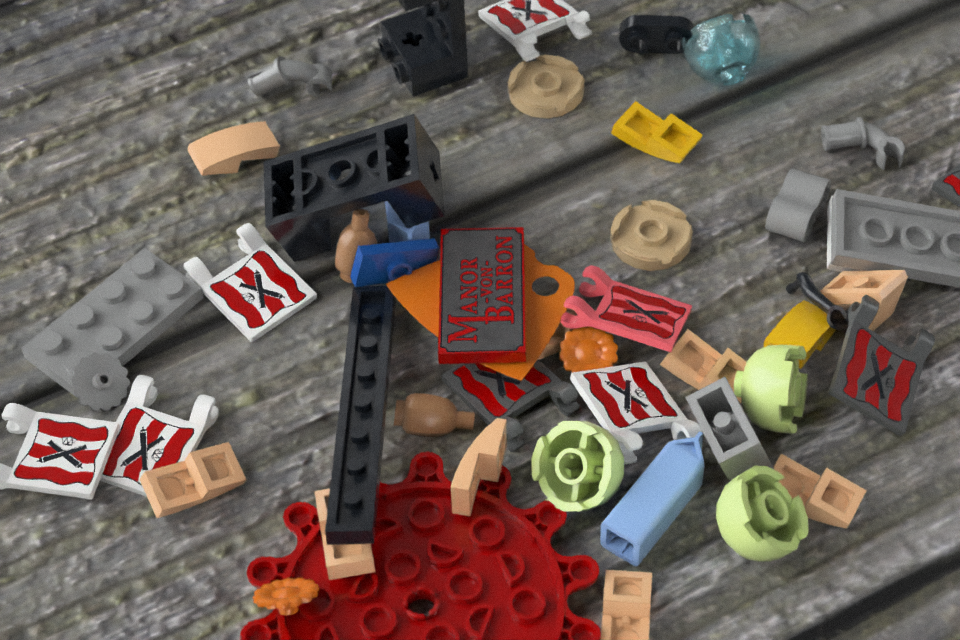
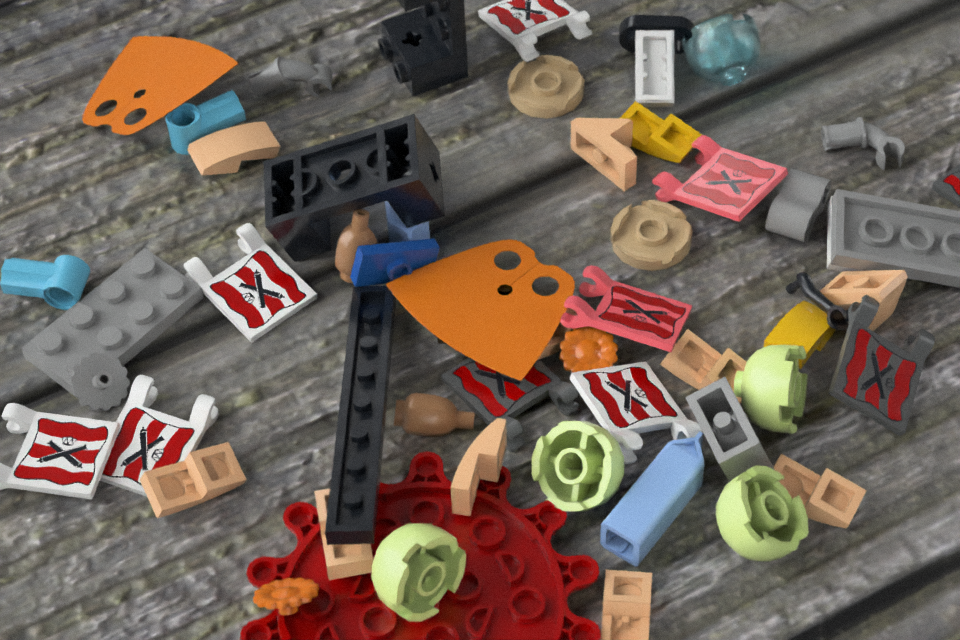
(55, 282): none -> medium azure piece
(166, 68): none -> orange piece
(193, 122): none -> medium azure piece
(416, 569): none -> yellowish green cylinder
(482, 296): tile -> none
(606, 147): none -> light nougat slope
(654, 68): none -> white plate
(726, 182): none -> coral flag

